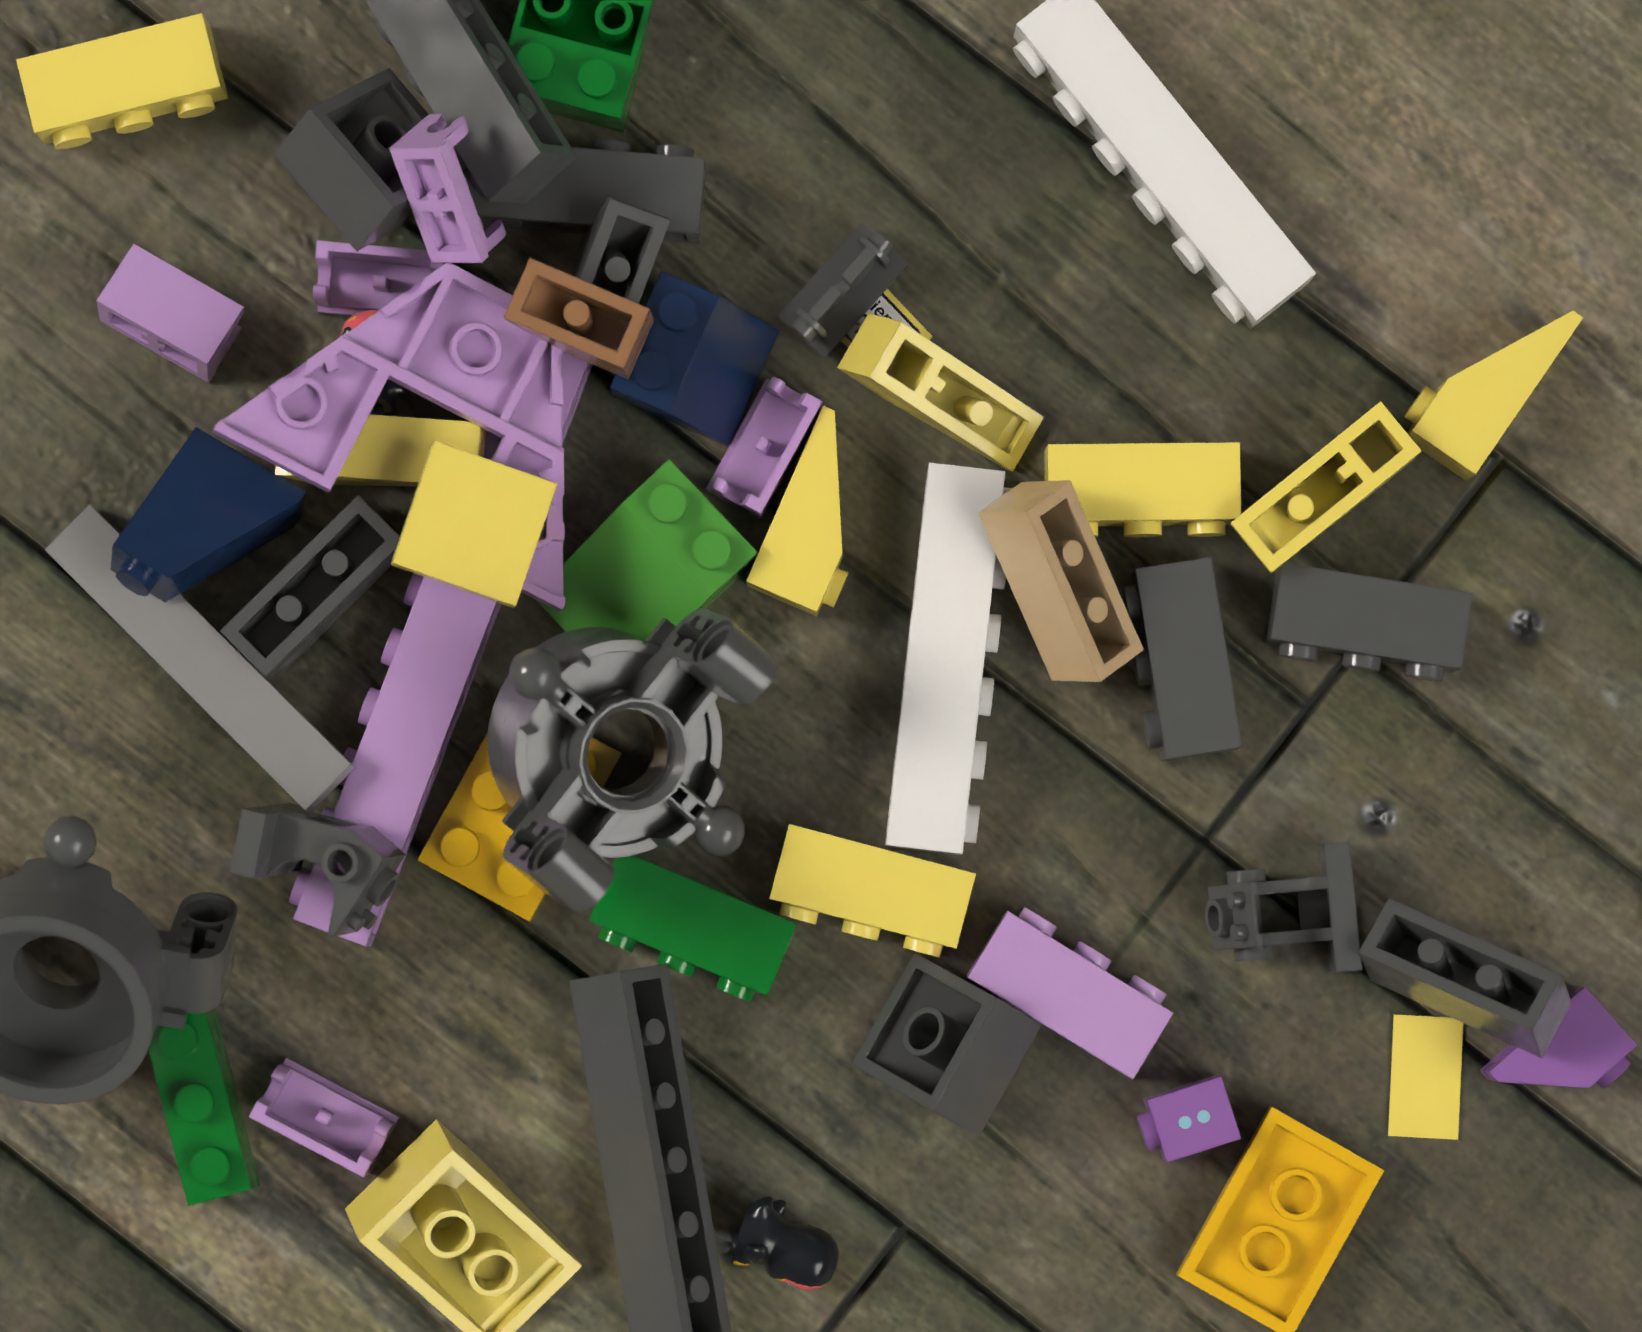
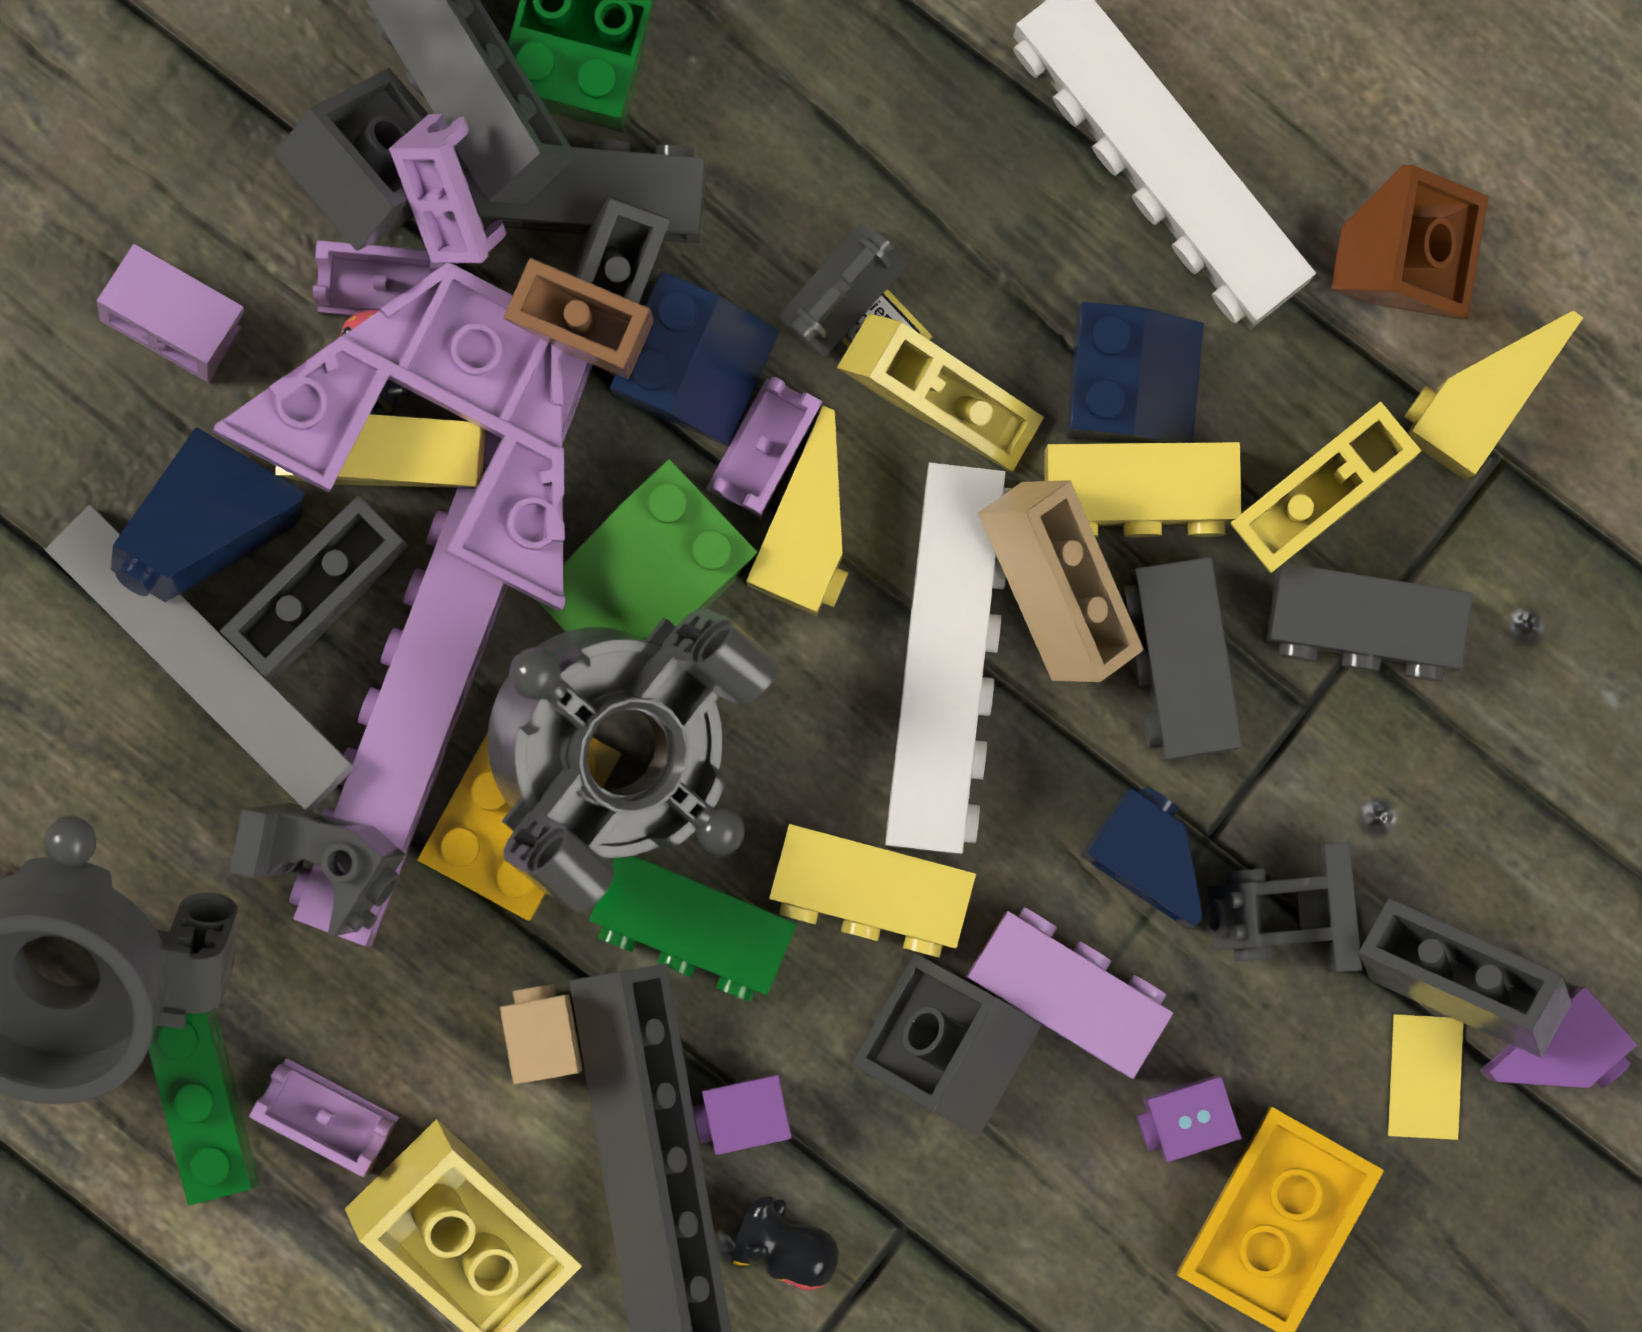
(122, 81): light yellow brick -> none
(474, 524): light yellow tile -> none
(541, 1035): none -> tan brick
(743, 1115): none -> medium lavender brick
(1133, 375): none -> dark blue slope
(1148, 854): none -> dark blue slope
(1413, 245): none -> dark orange slope

